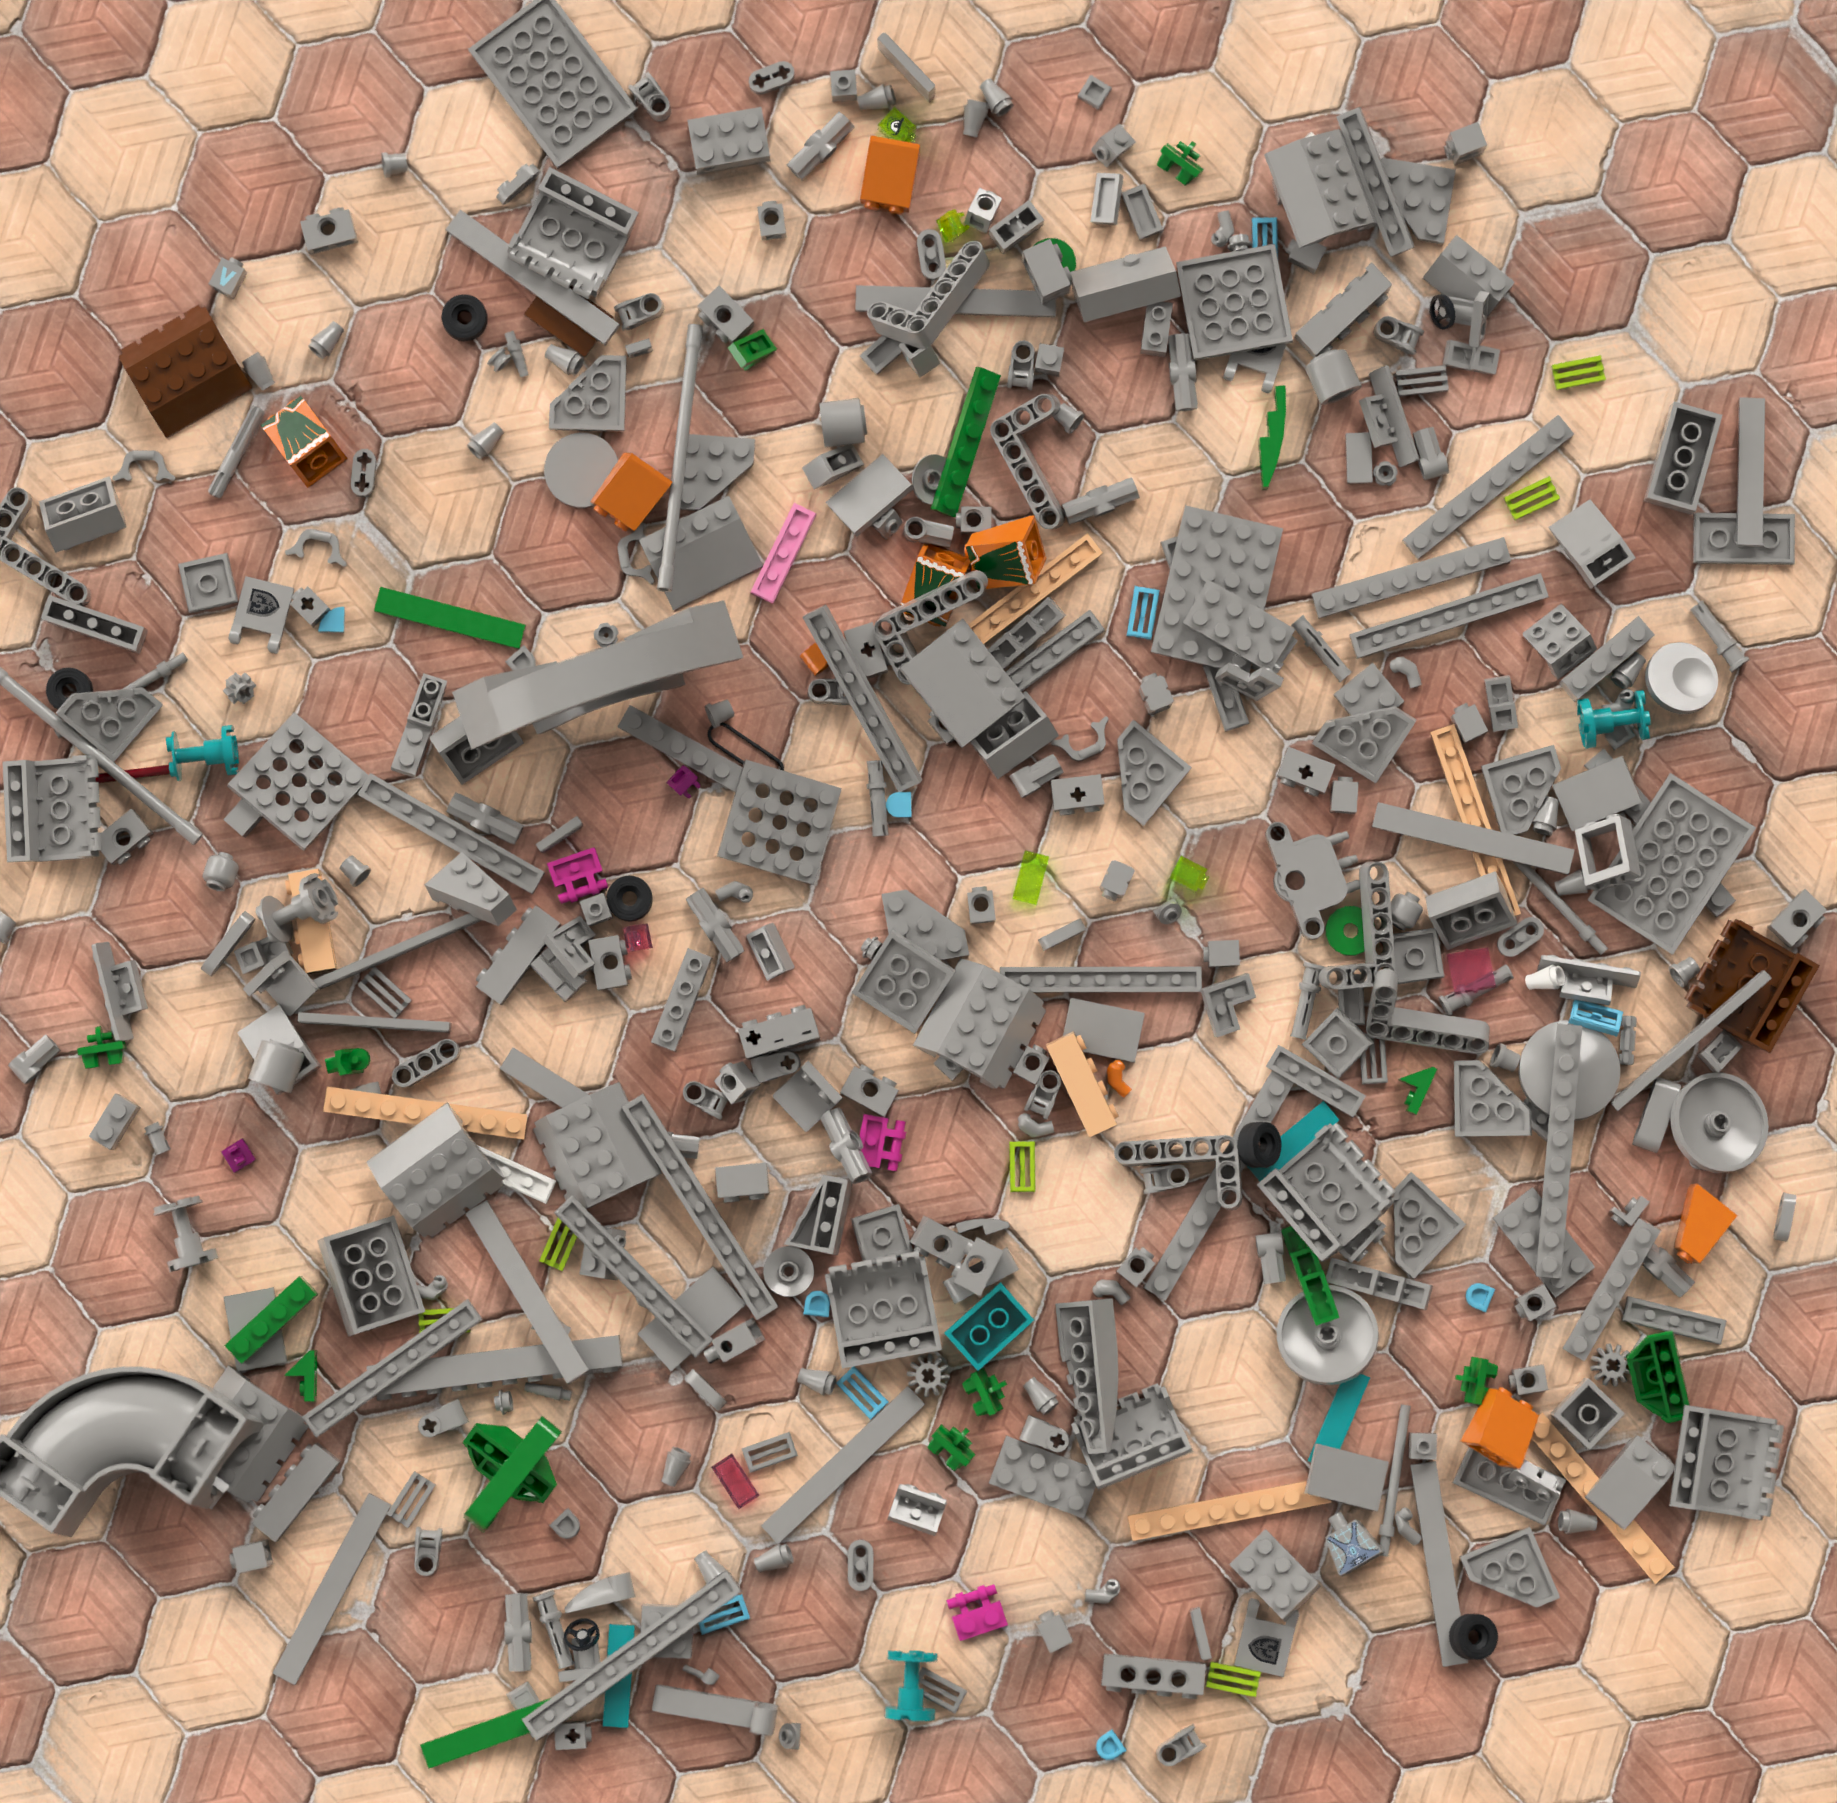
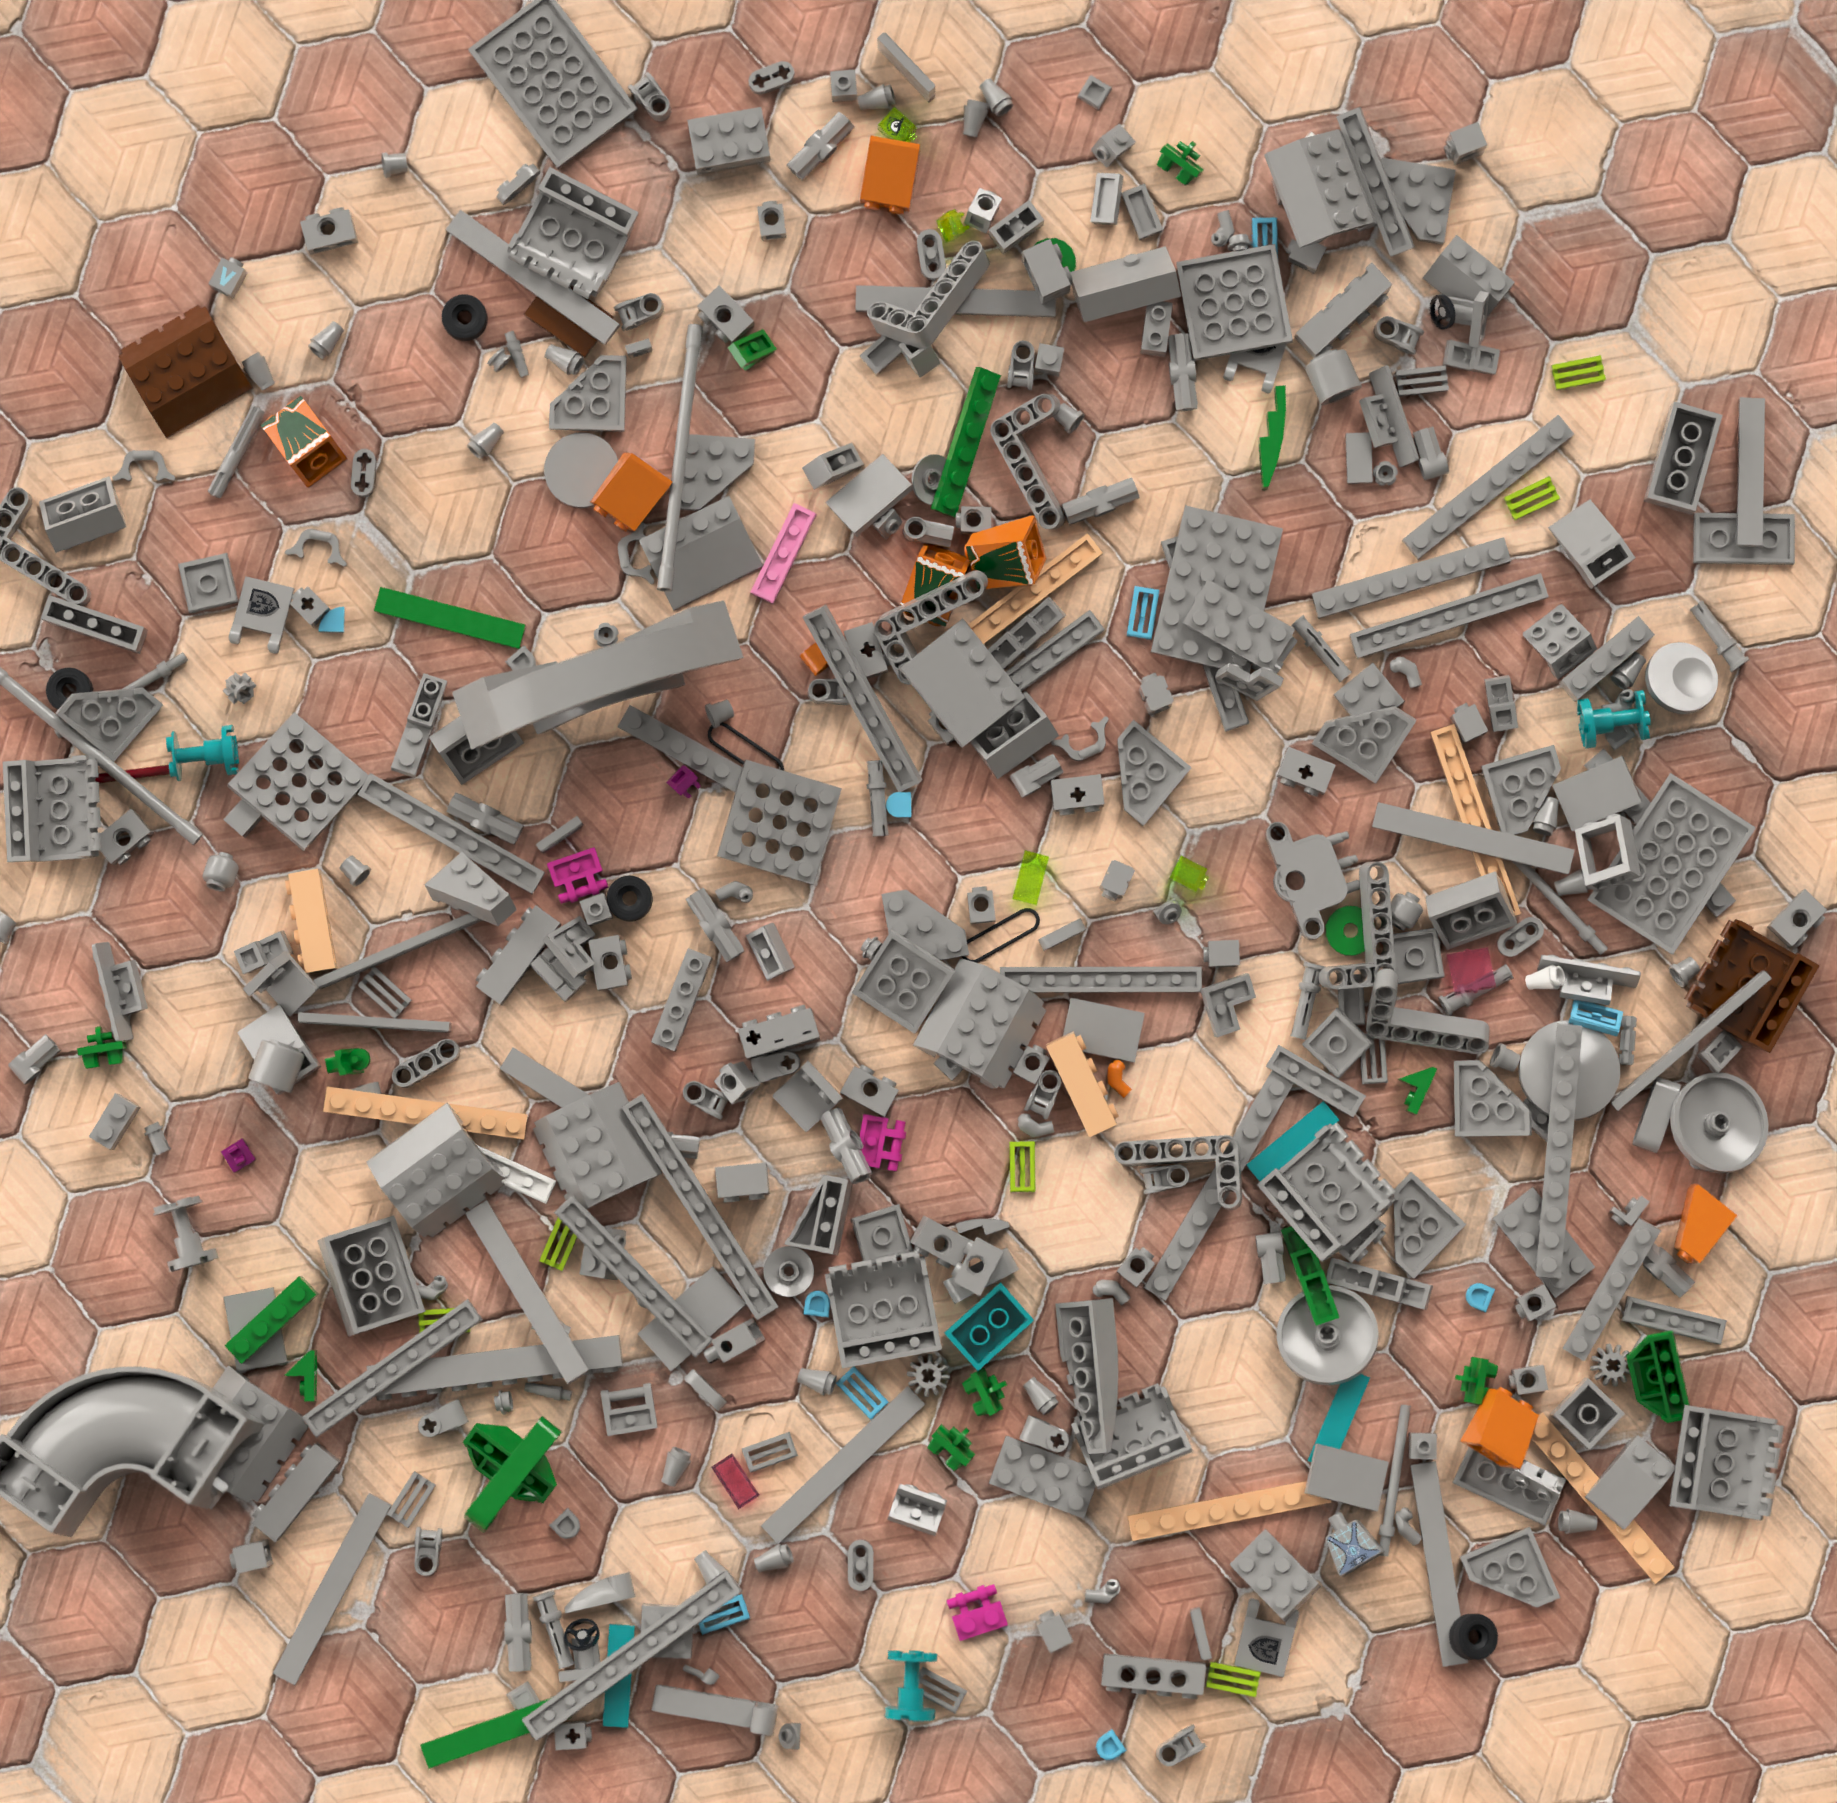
(228, 943): light grey beam -> none
(314, 901): light grey piece -> none
(629, 1418): none -> light grey plate
(637, 937): clear pink plate -> none
(843, 422): light grey piece -> none
(1009, 942): none -> black piece
(1249, 1144): black tyre -> none
(1344, 796): light grey brick -> none
(1785, 1217): light grey beam -> none

